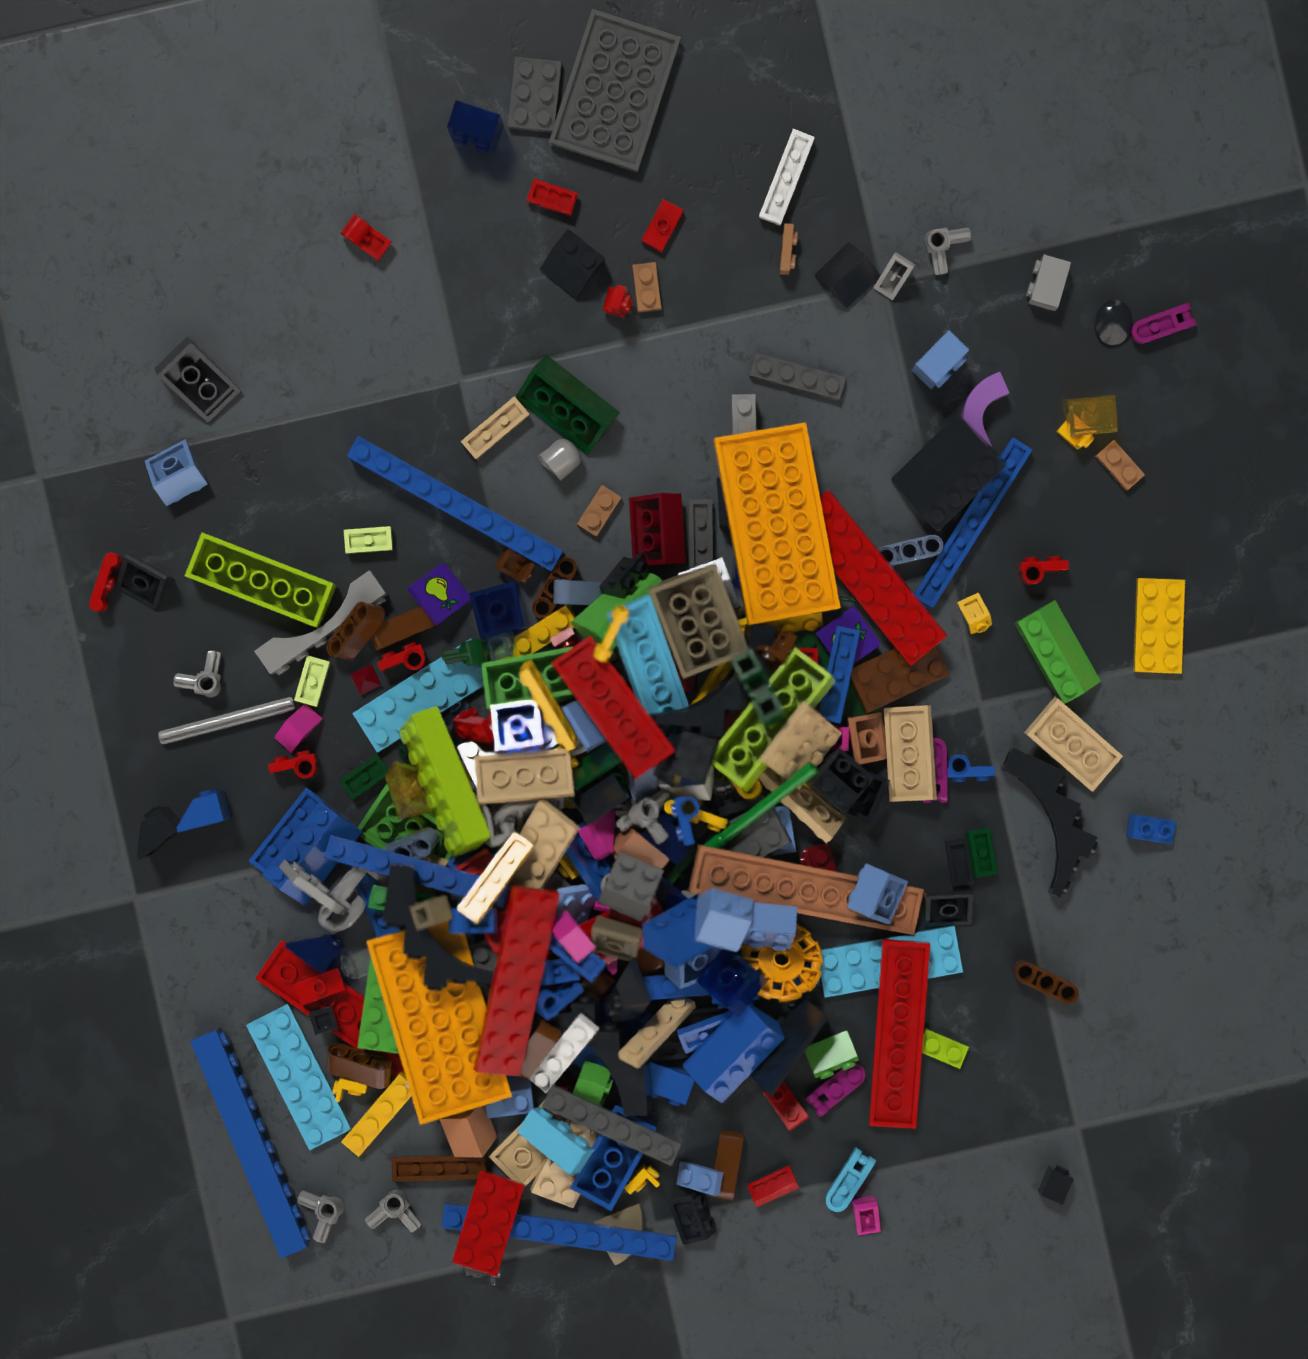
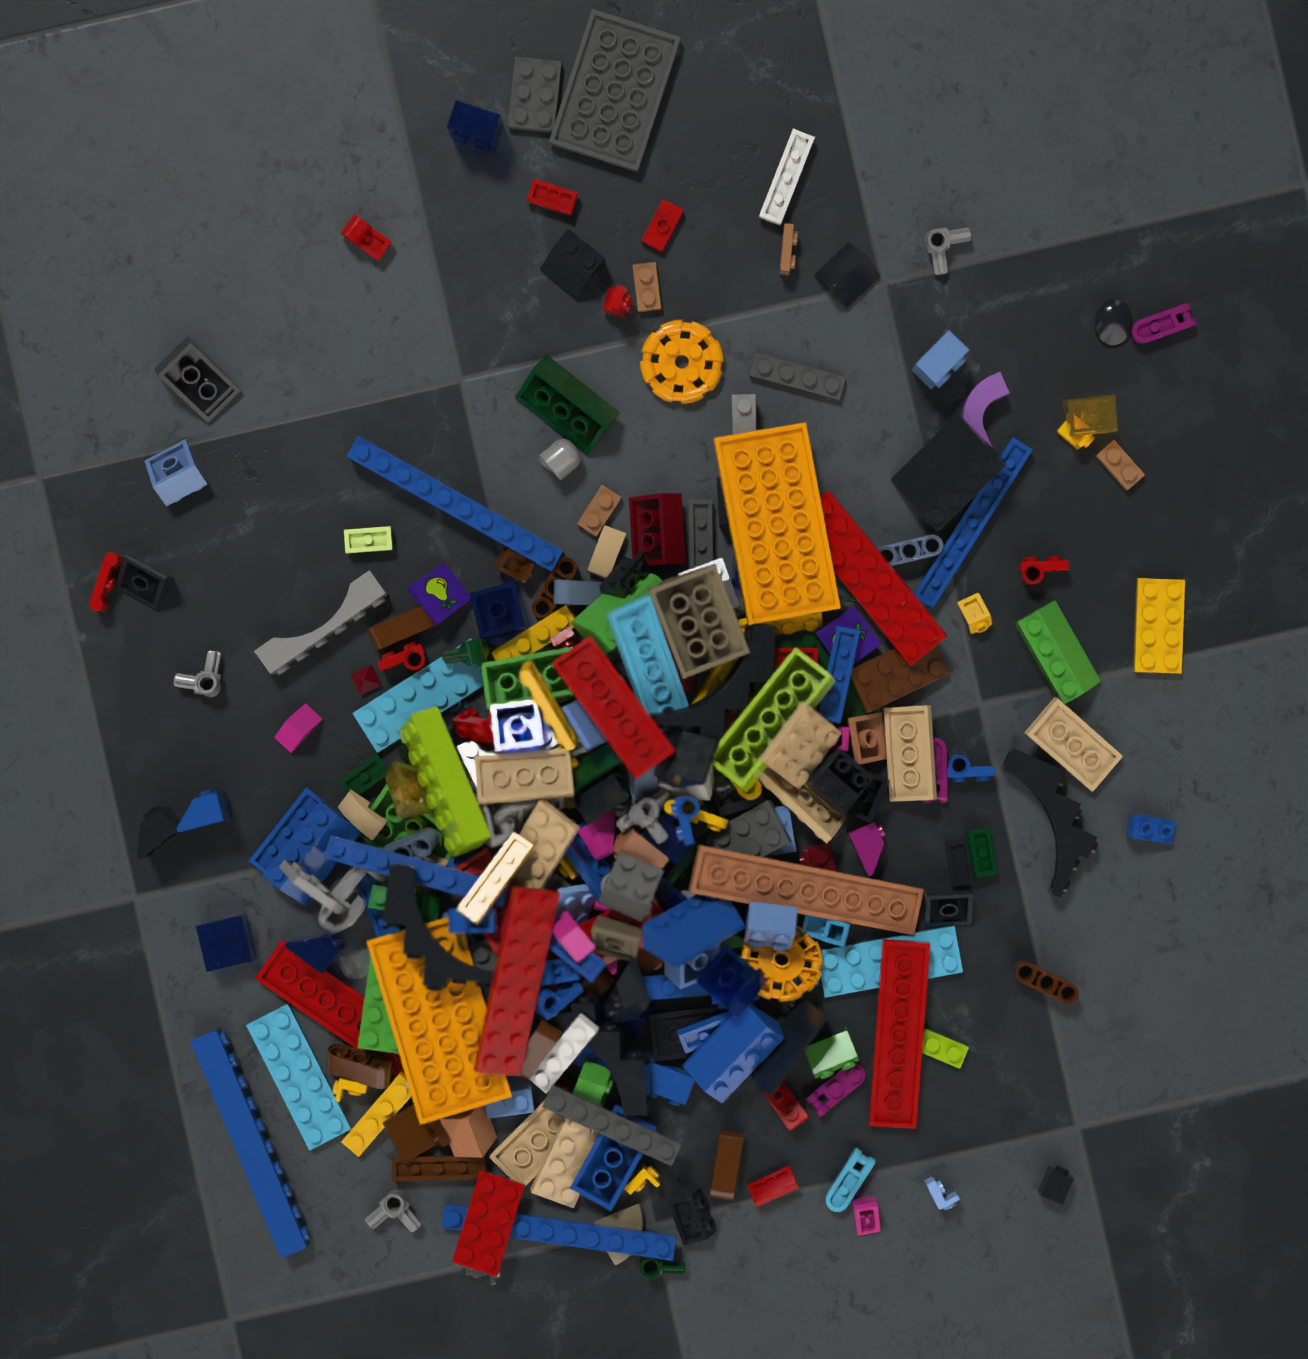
(226, 720): light grey axle -> none
(226, 942): none -> clear blue brick
(260, 580): lime brick -> none
(283, 763): red plate -> none
(312, 681): yellowish green plate -> none
(319, 986): red plate -> none
(323, 1020): black plate -> none
(326, 1219): light grey axle -> none
(355, 630): reddish brown beam -> none
(357, 812): none -> tan slope
(412, 1138): none -> reddish brown bracket
(431, 912): dark tan brick -> none
(495, 428): tan plate -> none
(501, 646): clear light blue slope -> none
(556, 1140): medium azure brick -> none
(606, 552): none -> tan slope
(619, 615): yellow bar -> none
(656, 1031): tan plate -> none
(663, 1266): none -> dark green axle
(681, 347): none -> light orange plate
(699, 1178): medium blue plate -> none
(722, 919): medium blue slope -> none
(759, 688): dark green arch -> none
(780, 649): reddish brown bracket -> none
(797, 779): green piece -> none
(826, 930): none -> dark azure brick
(868, 844): none -> magenta slope
(877, 894): medium blue slope -> none
(894, 276): light grey slope -> none
(937, 1191): none -> light blue bracket
(1048, 282): light grey brick -> none

